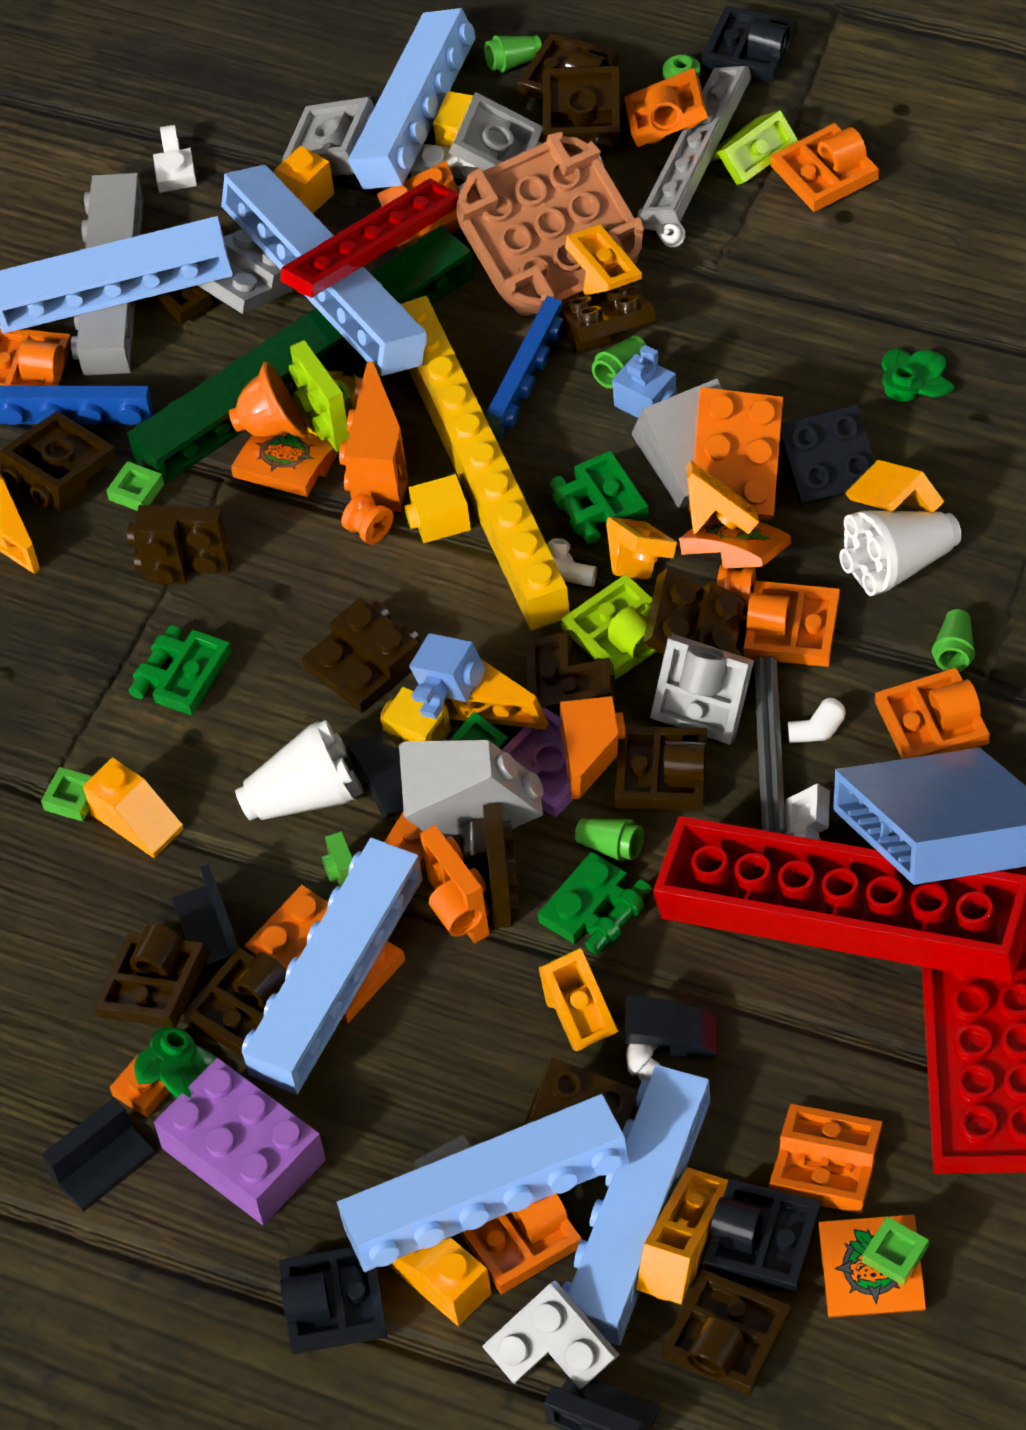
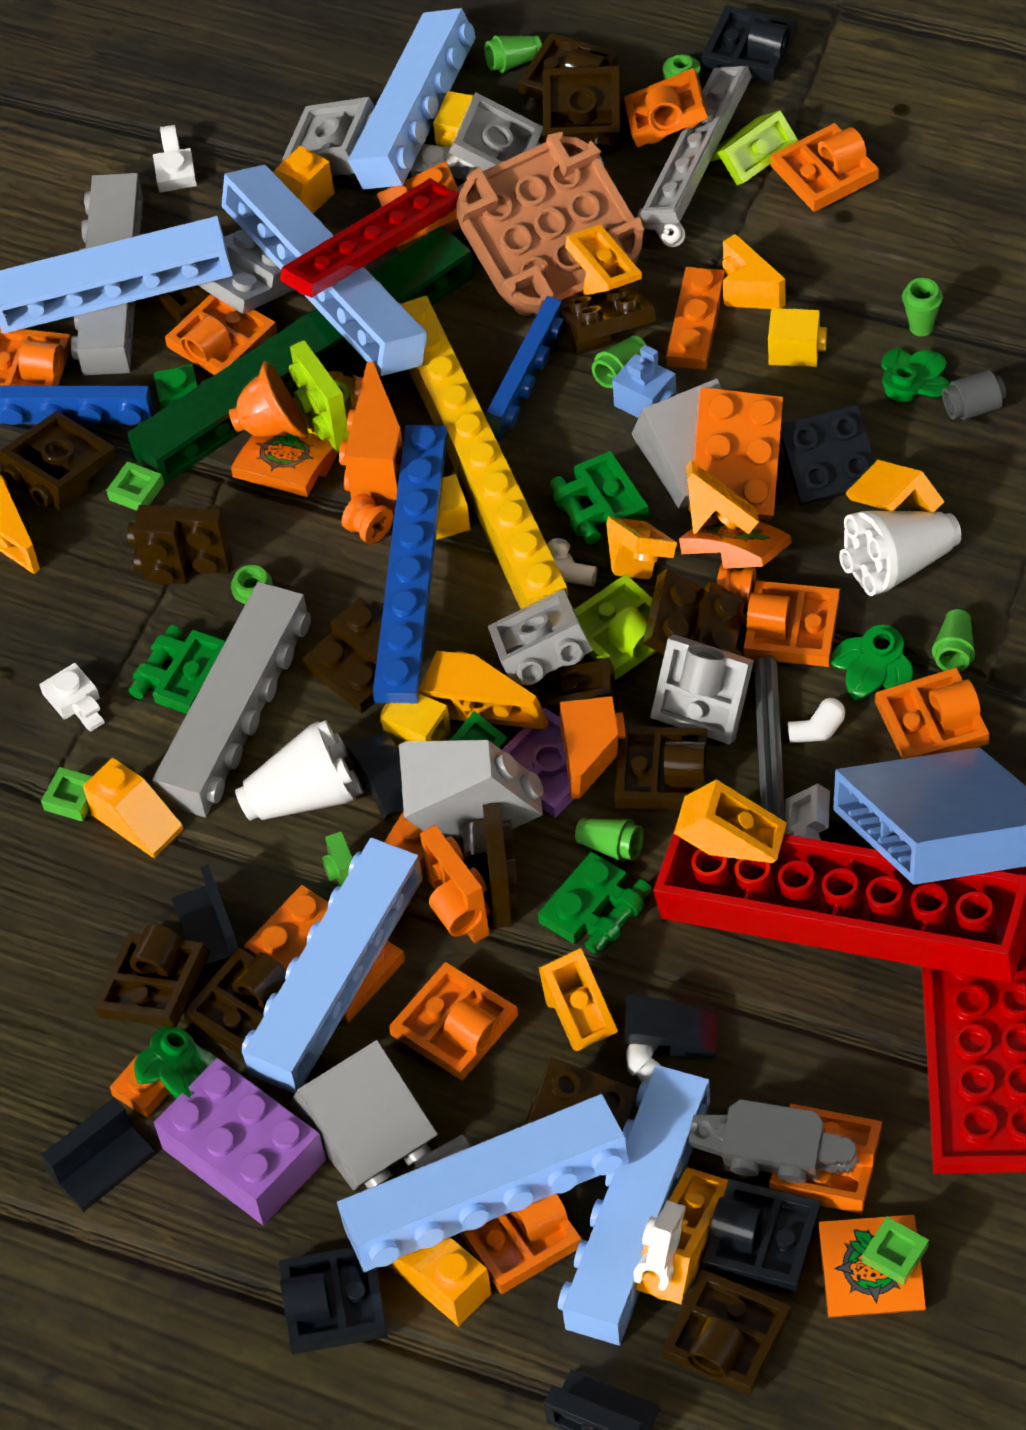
(72, 694): none -> white plate
(174, 383): none -> green plate
(219, 334): none -> orange plate
(231, 700): none -> light grey brick
(248, 577): none -> bright green plate
(364, 1117): none -> light grey slope
(410, 565): none -> blue plate
(445, 670): medium blue brick -> none
(453, 1021): none -> orange plate
(539, 639): none -> light grey plate
(553, 1327): plate -> none
(662, 1237): none -> white plate
(695, 318): none -> orange plate
(729, 824): none -> light orange slope
(750, 278): none -> light orange slope
(773, 1141): none -> dark grey hinge
(795, 337): none -> yellow brick
(872, 667): none -> green plate
(922, 303): none -> bright green cone
(974, 395): none -> dark grey brick

